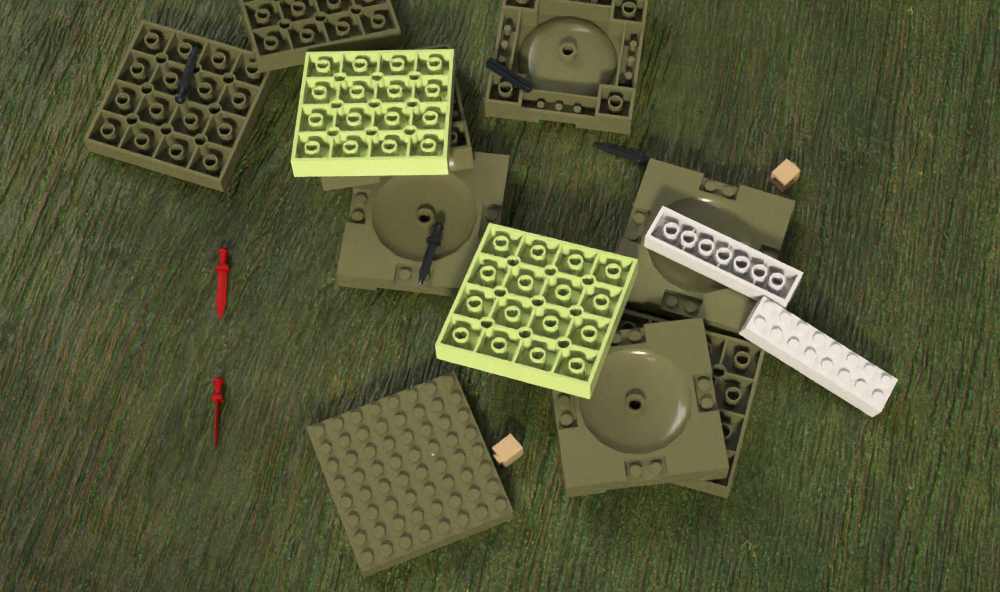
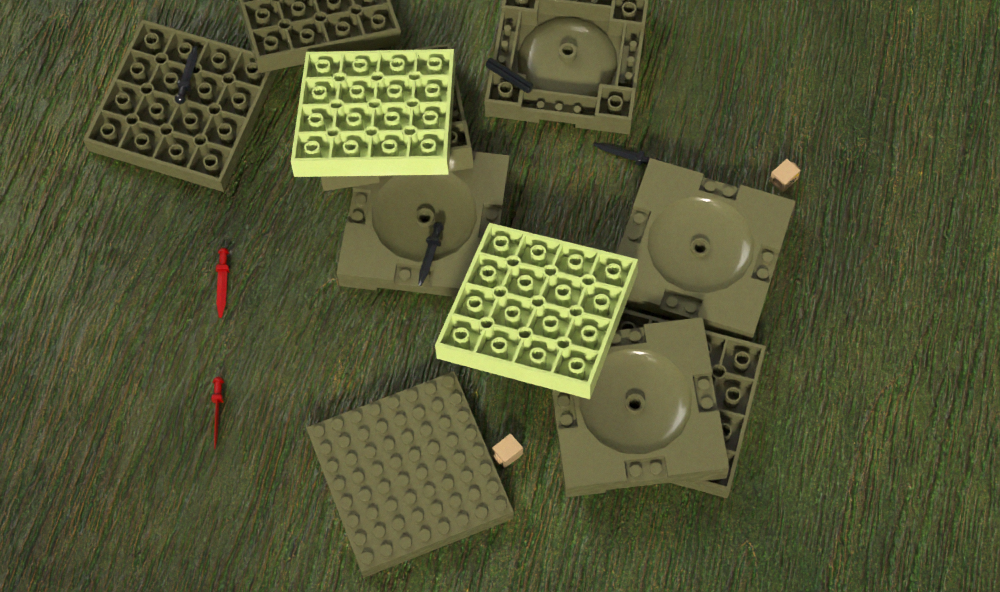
(722, 258): white brick -> none
(818, 356): white brick -> none

